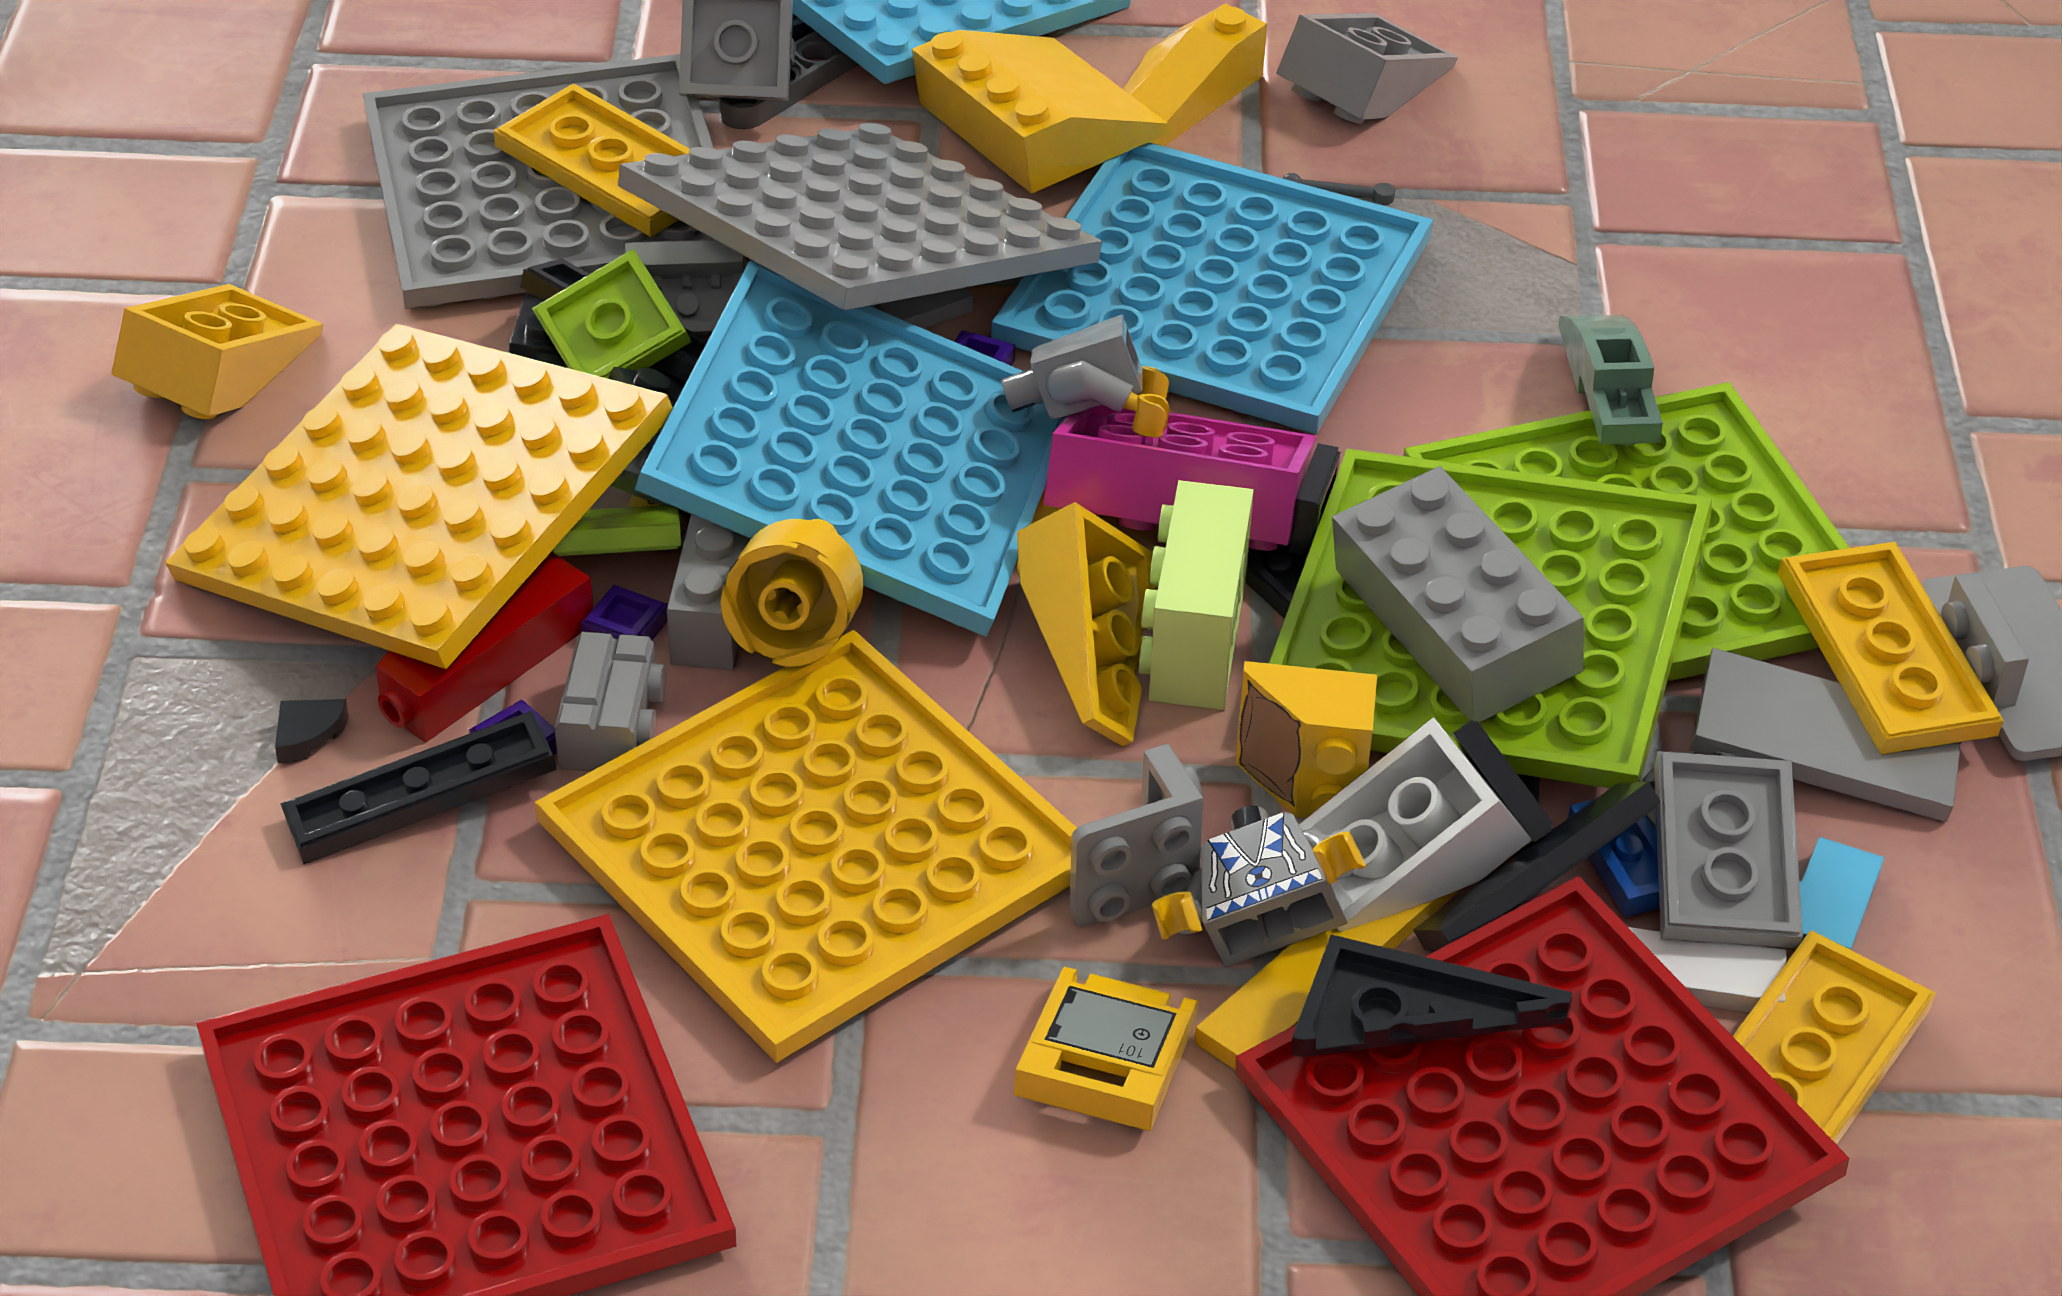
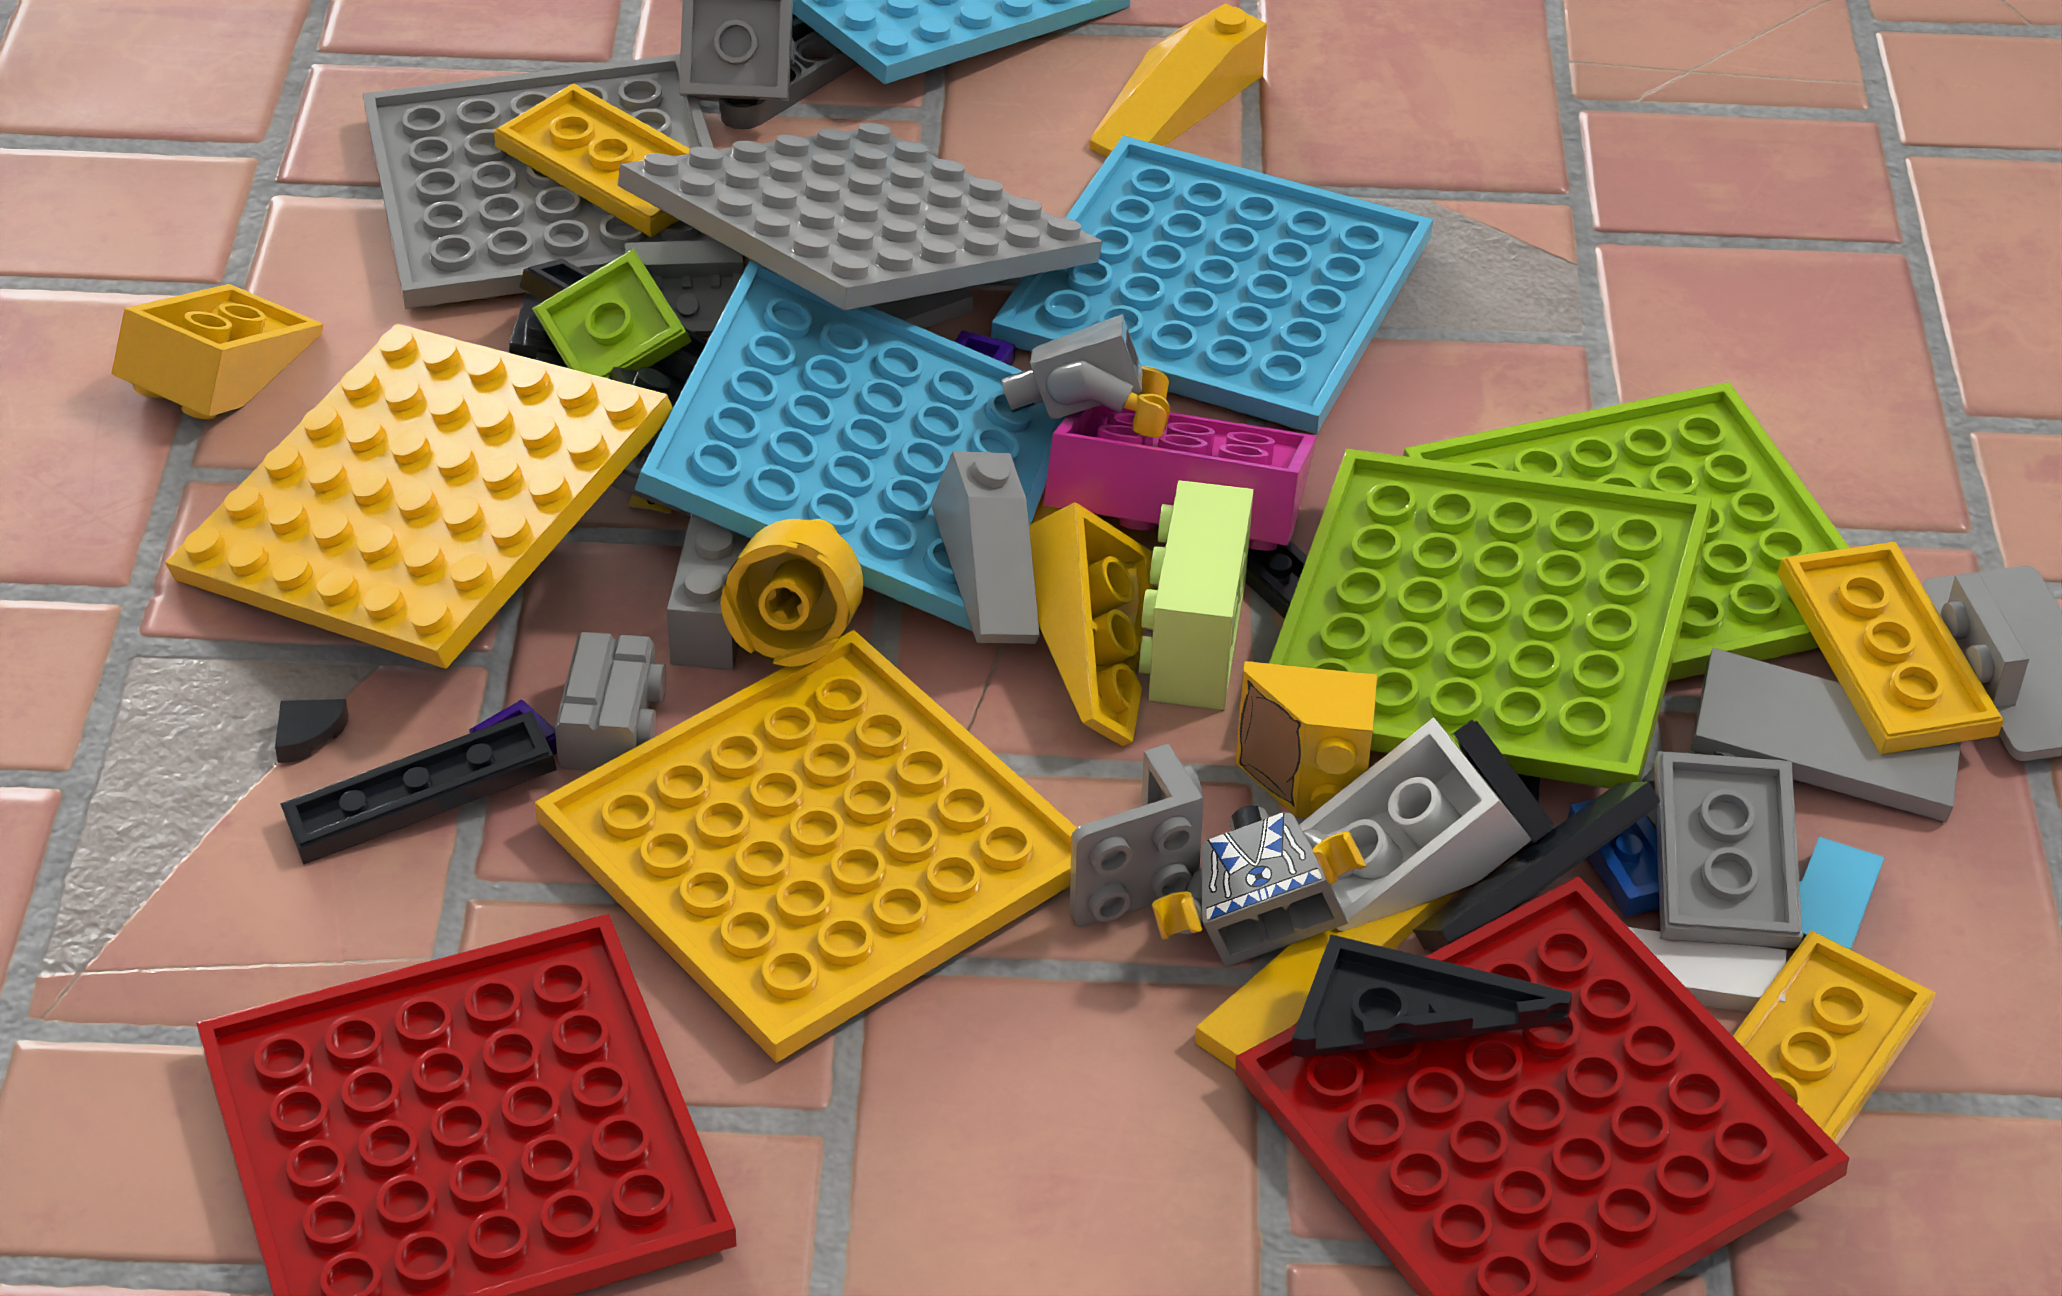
(524, 632): red slope -> none
(623, 531): lime tile -> none
(626, 614): dark purple tile -> none
(989, 545): none -> light grey slope
(1029, 104): yellow slope -> none
(1111, 1030): yellow container -> none
(1313, 497): black tile -> none
(1360, 63): light grey slope -> none
(1382, 192): dark grey hinge -> none
(1458, 594): light grey brick -> none
(1616, 375): sand green slope -> none

